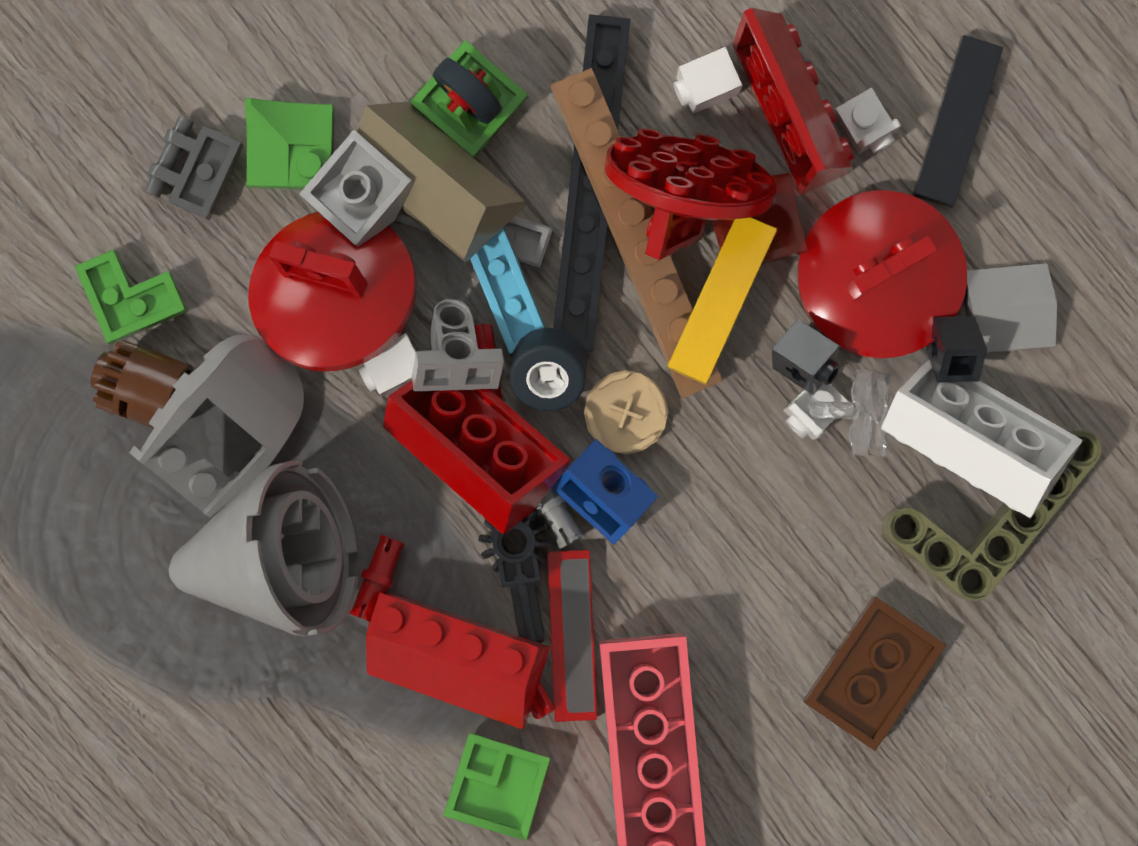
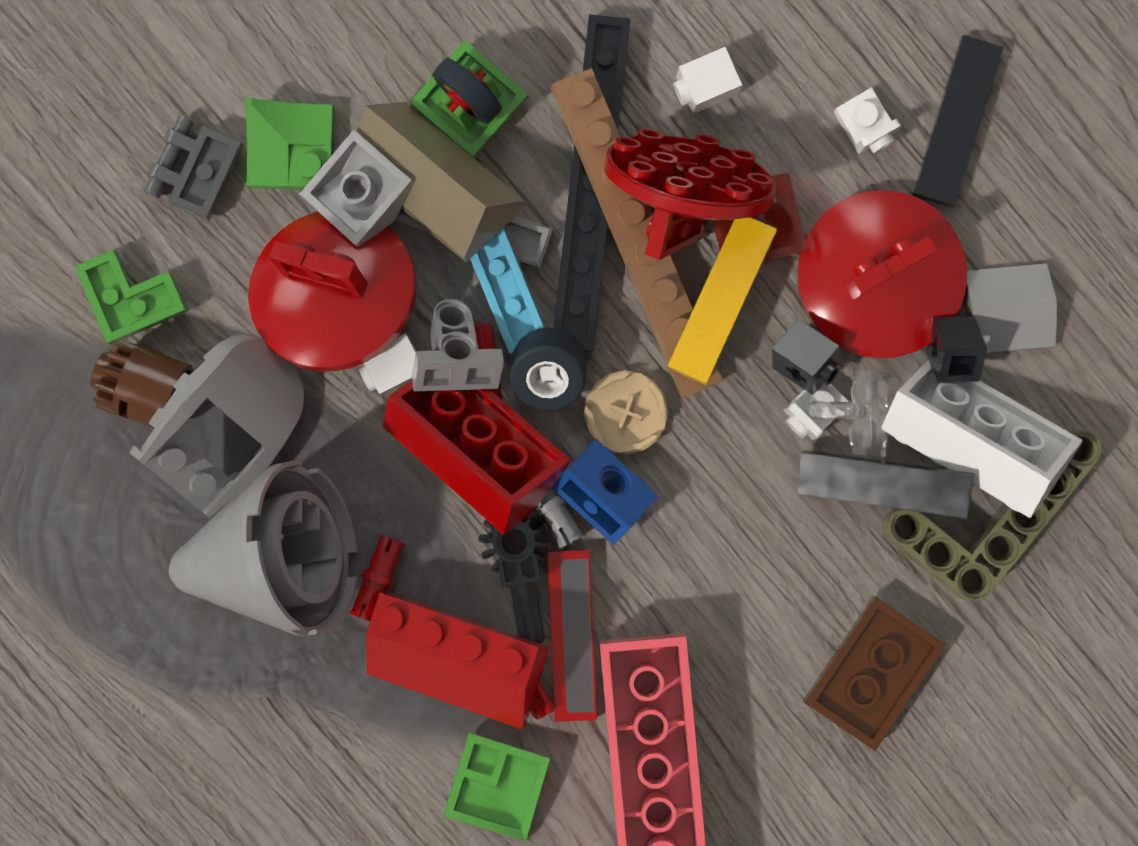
(790, 99): red slope -> none
(885, 483): none -> tile

